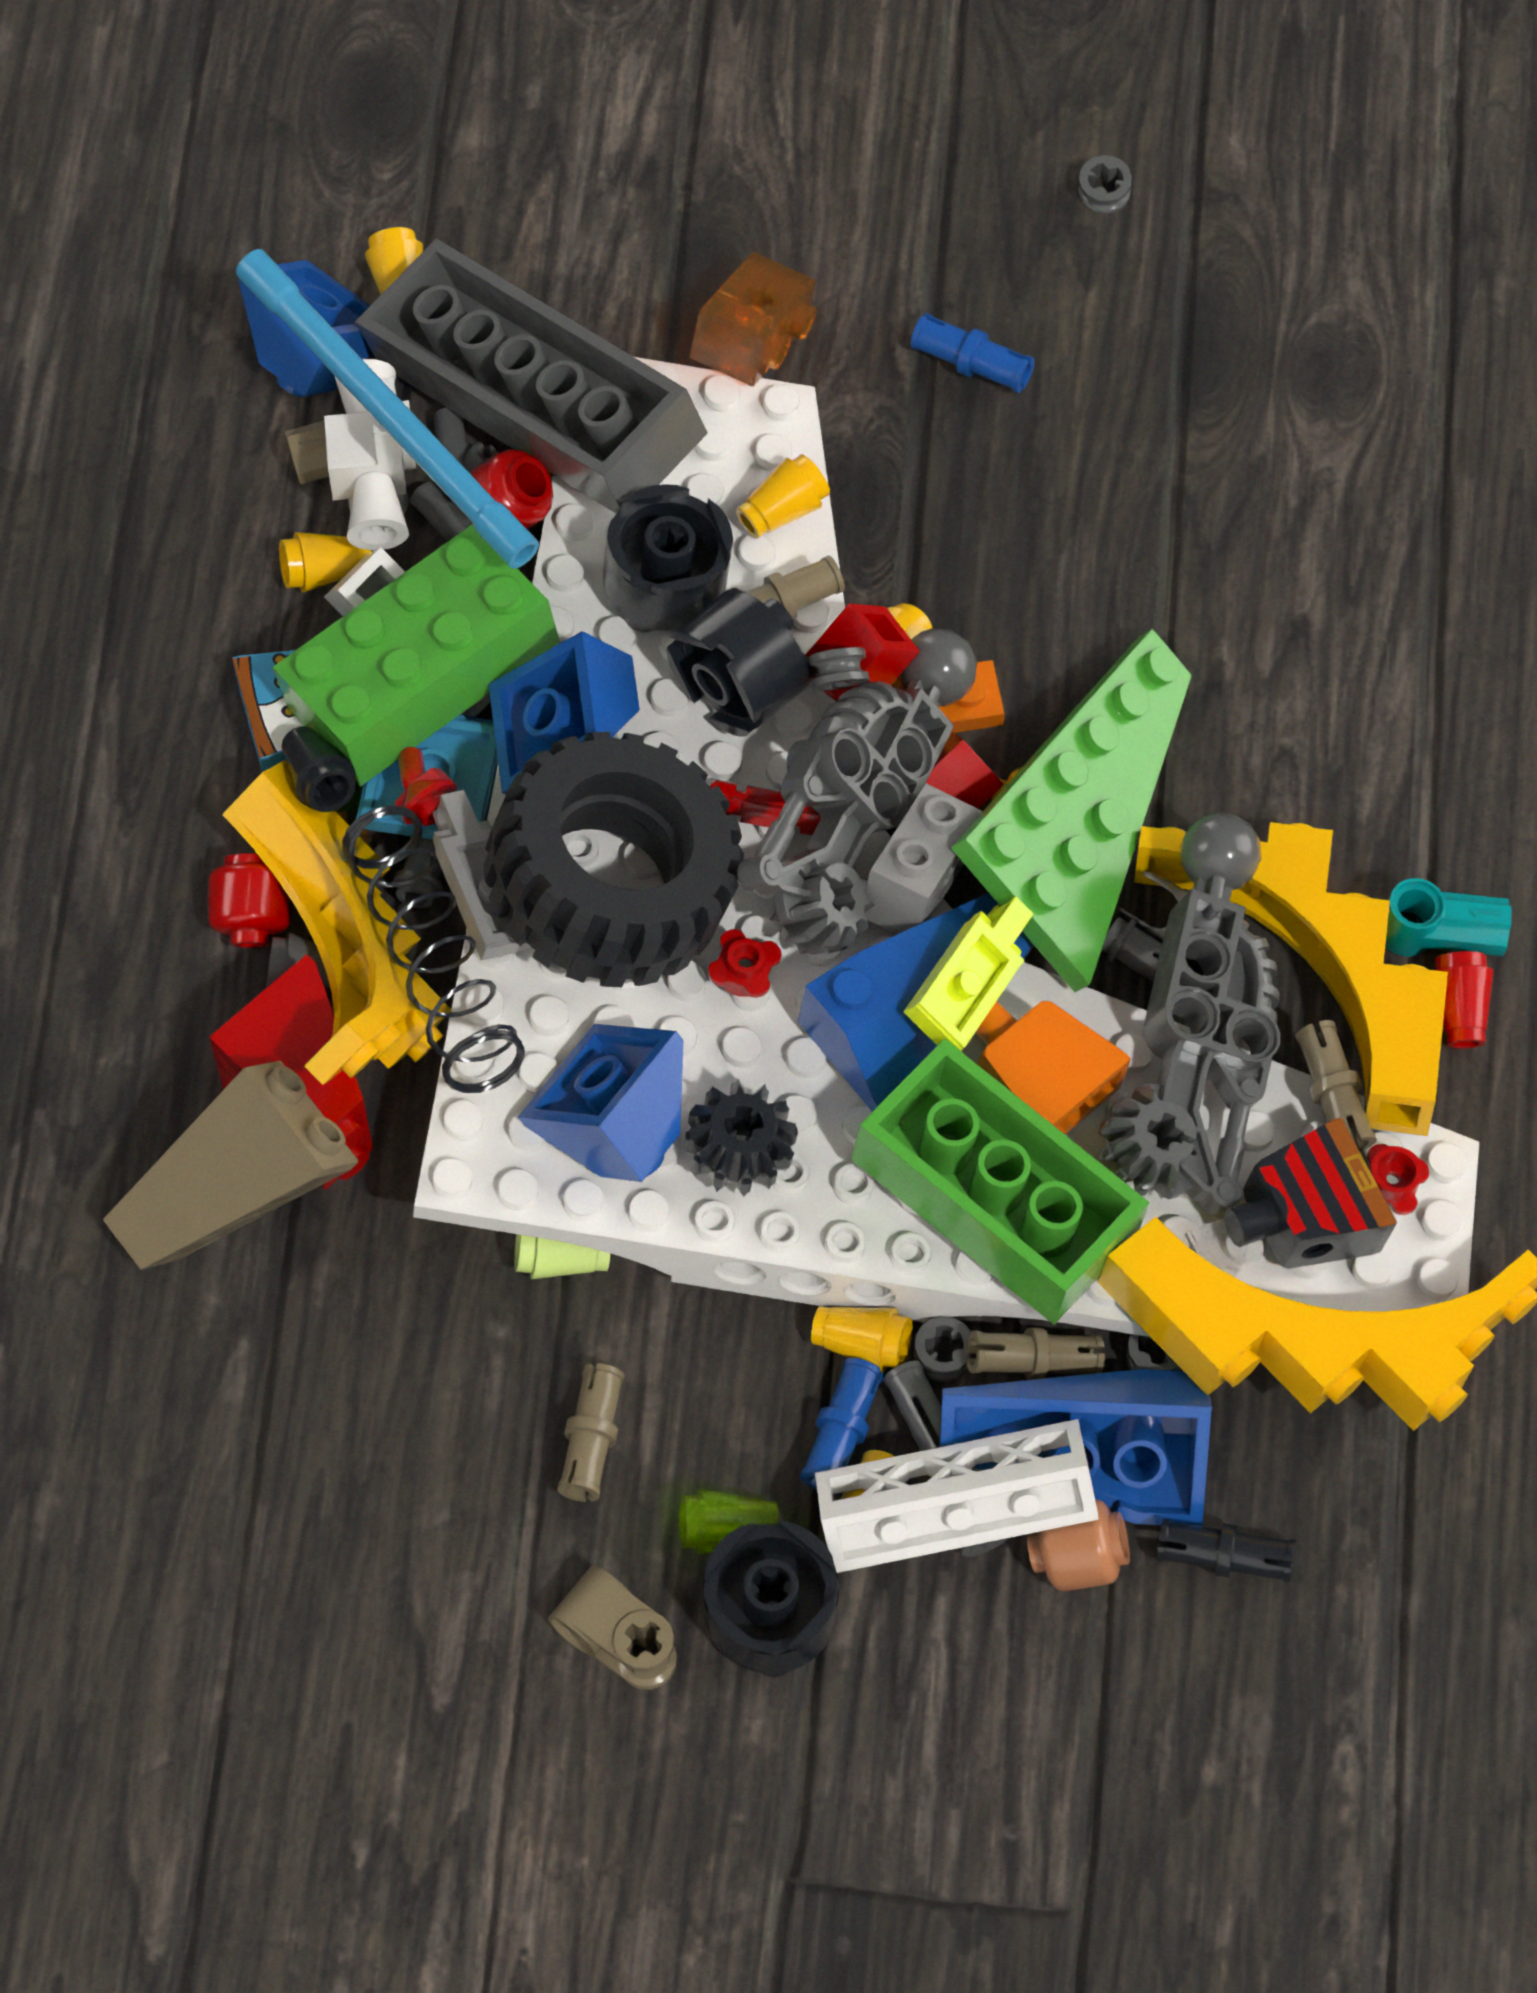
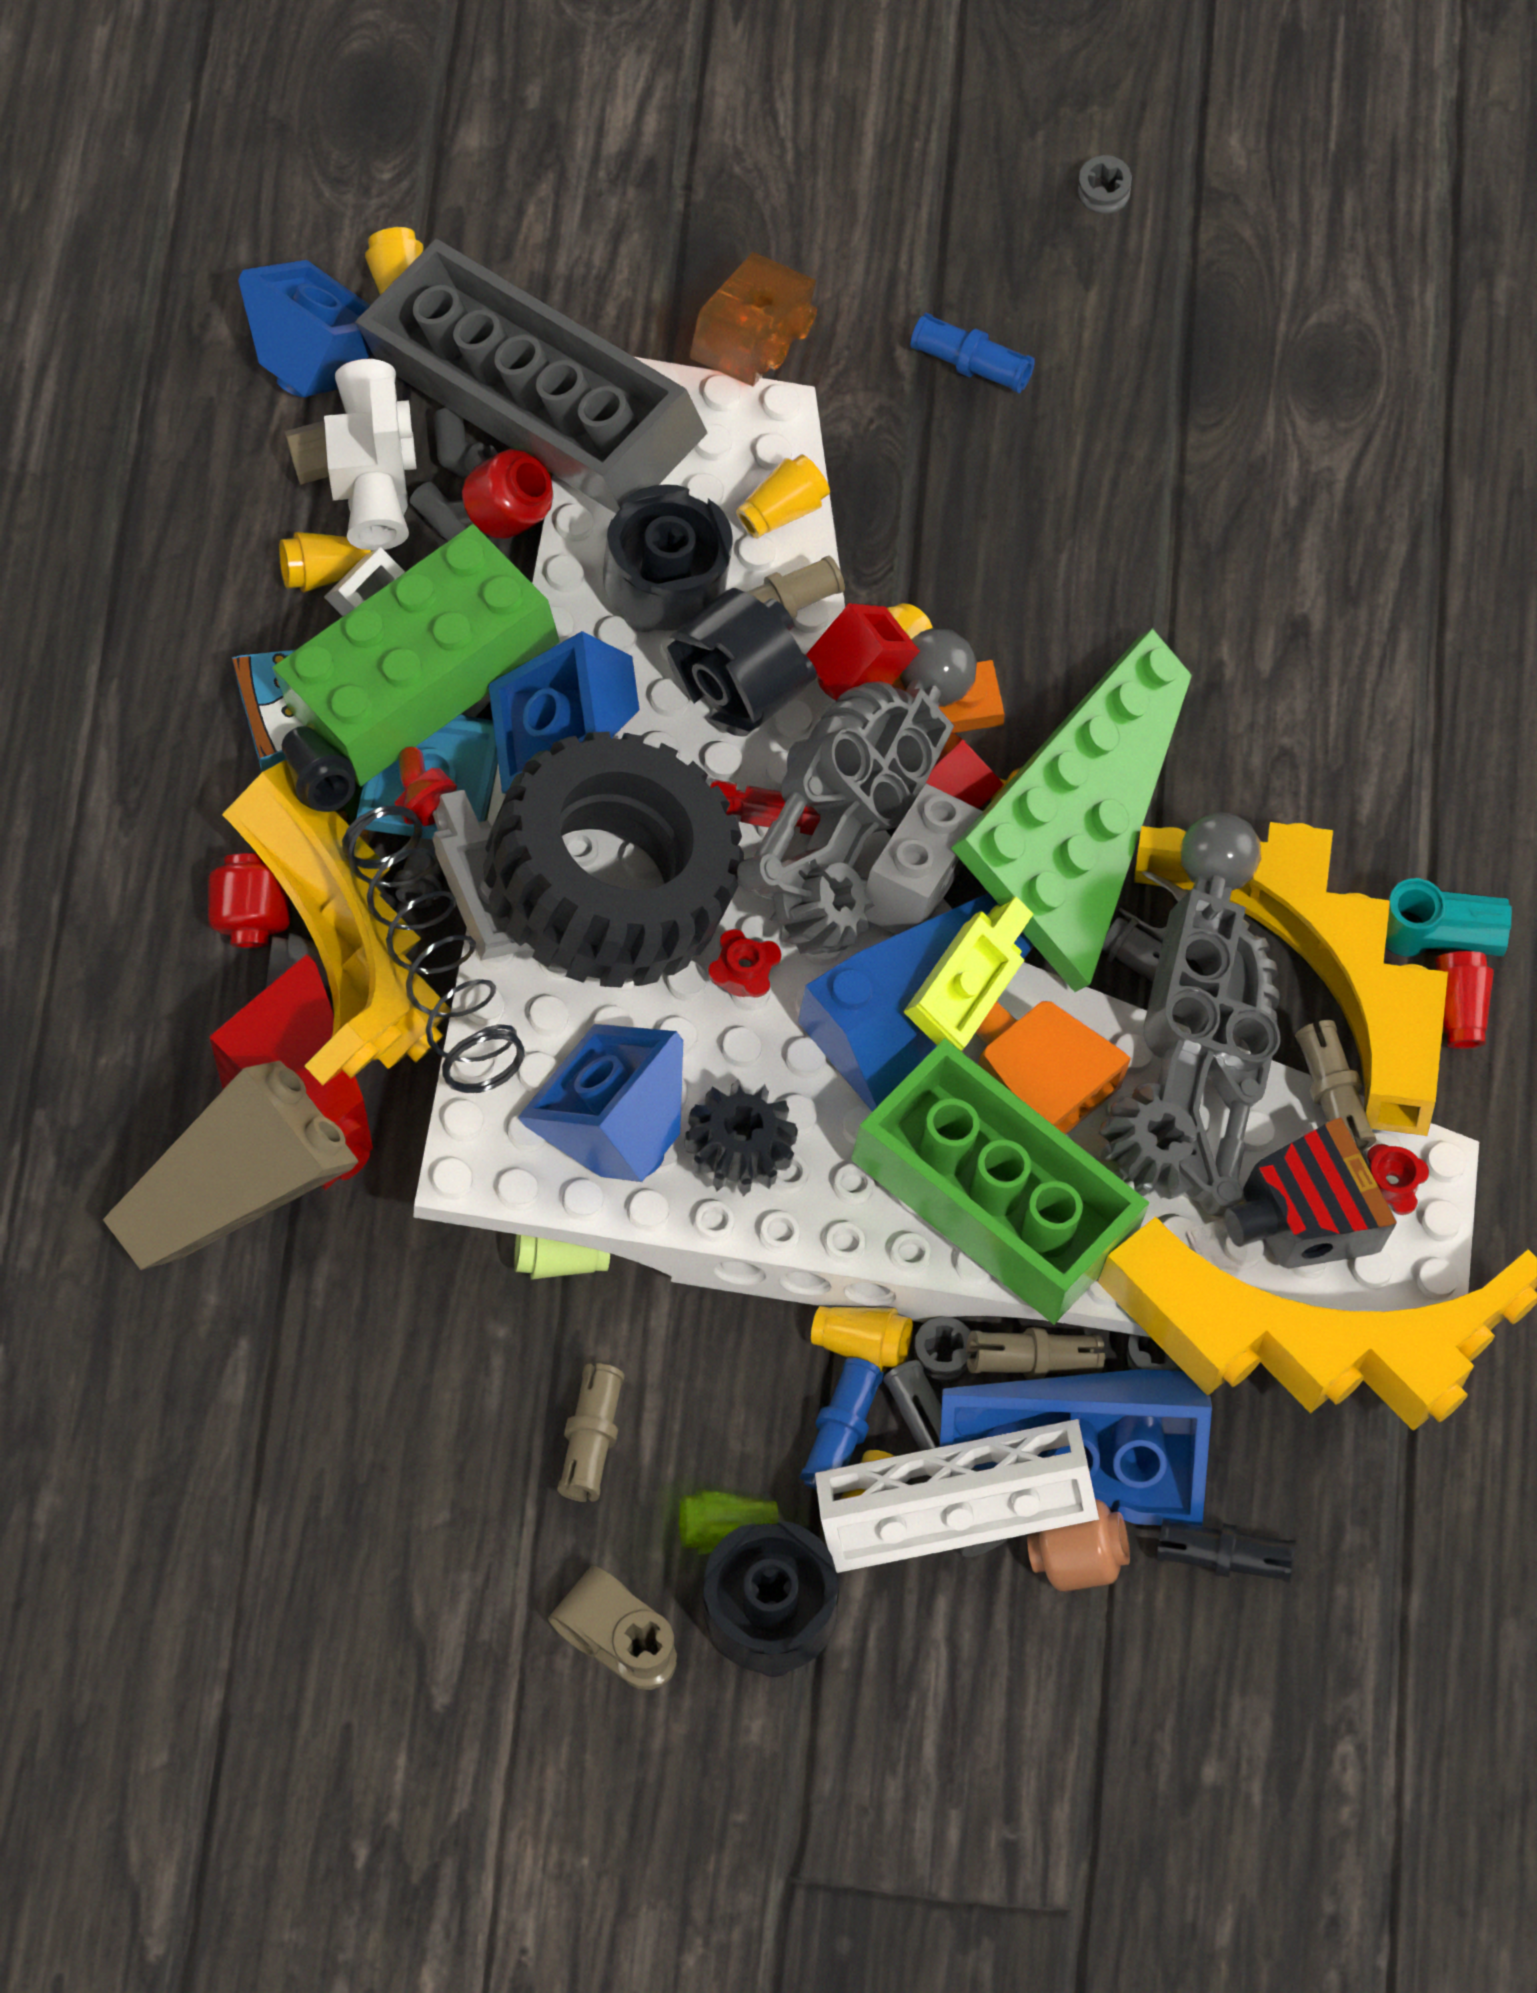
(488, 516): dark azure piece -> none
(839, 668): dark grey bush -> none

